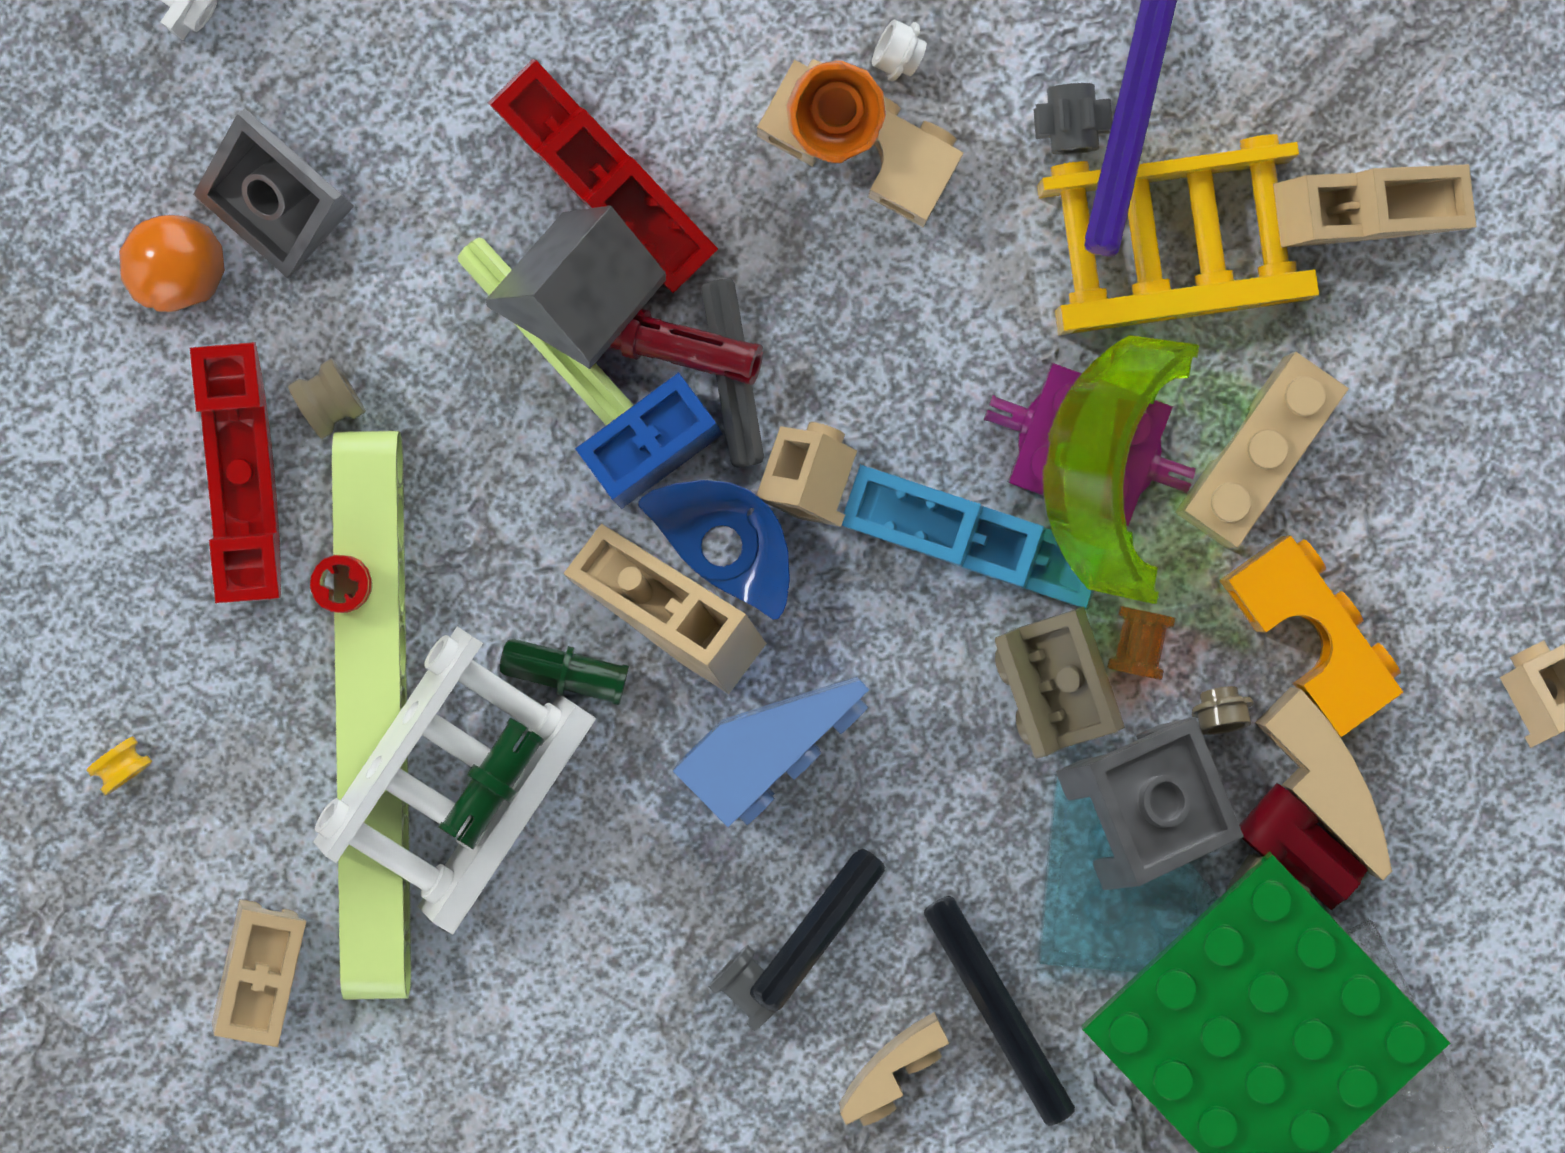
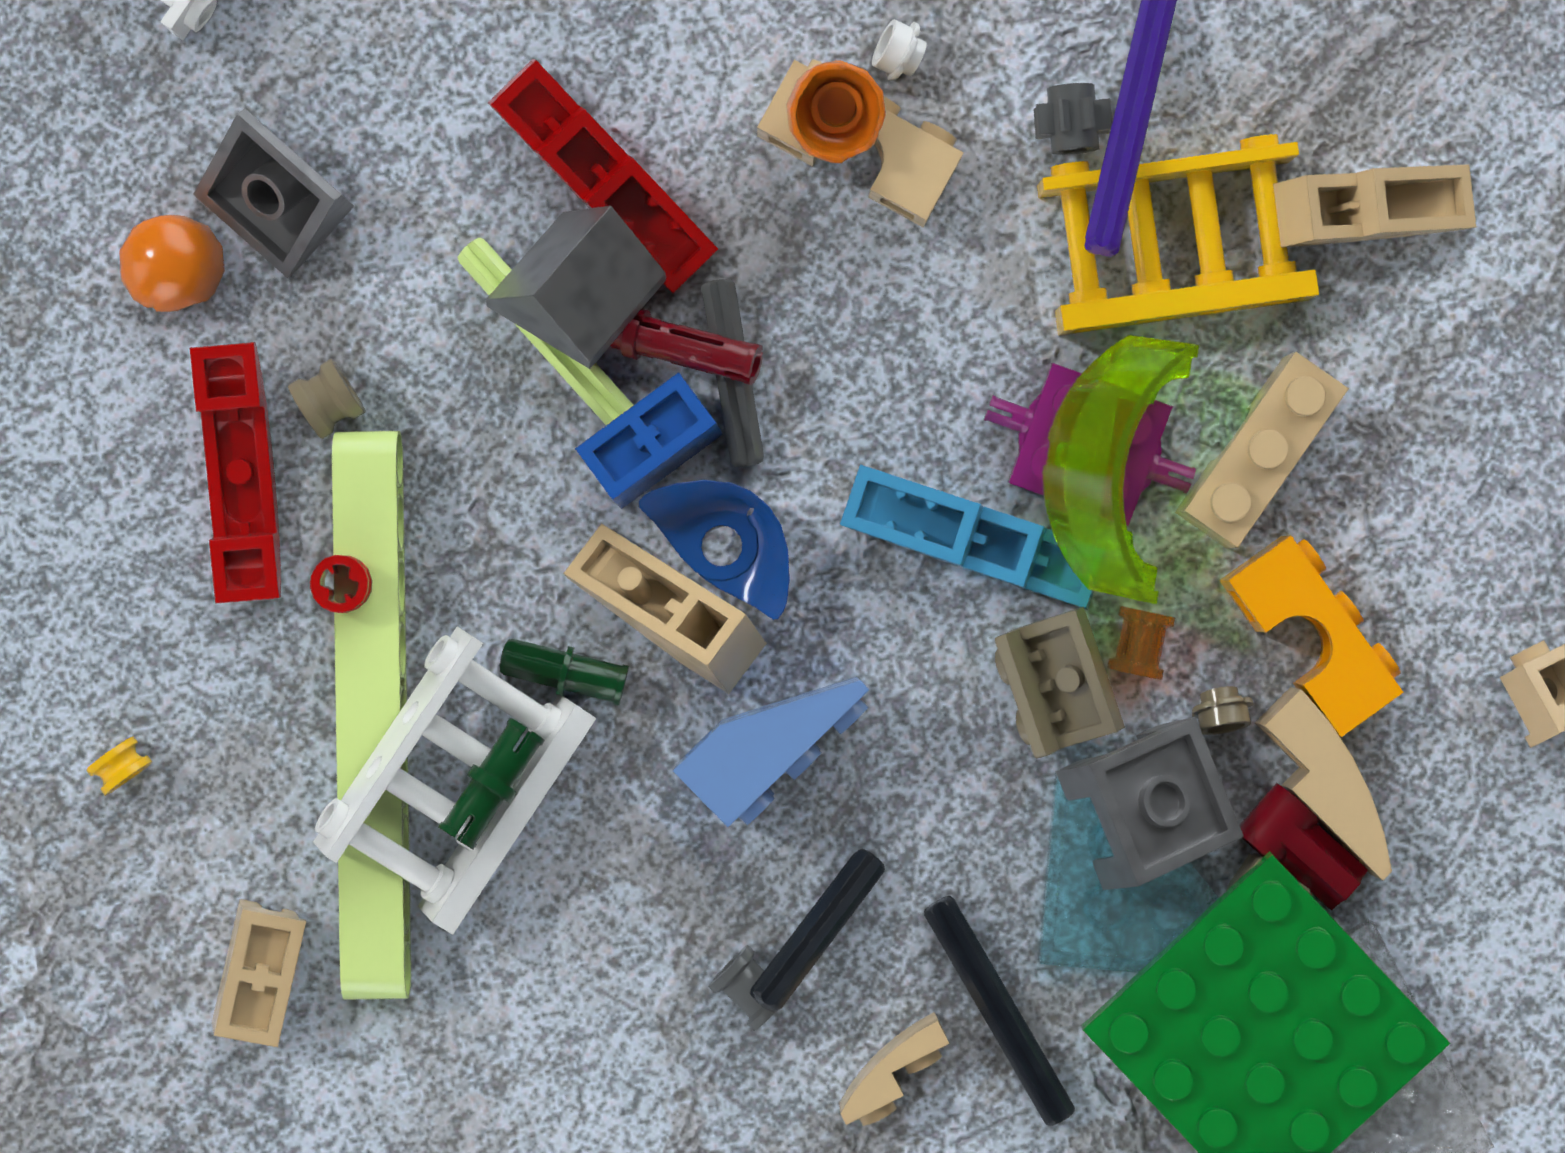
(808, 473): tan brick -> none

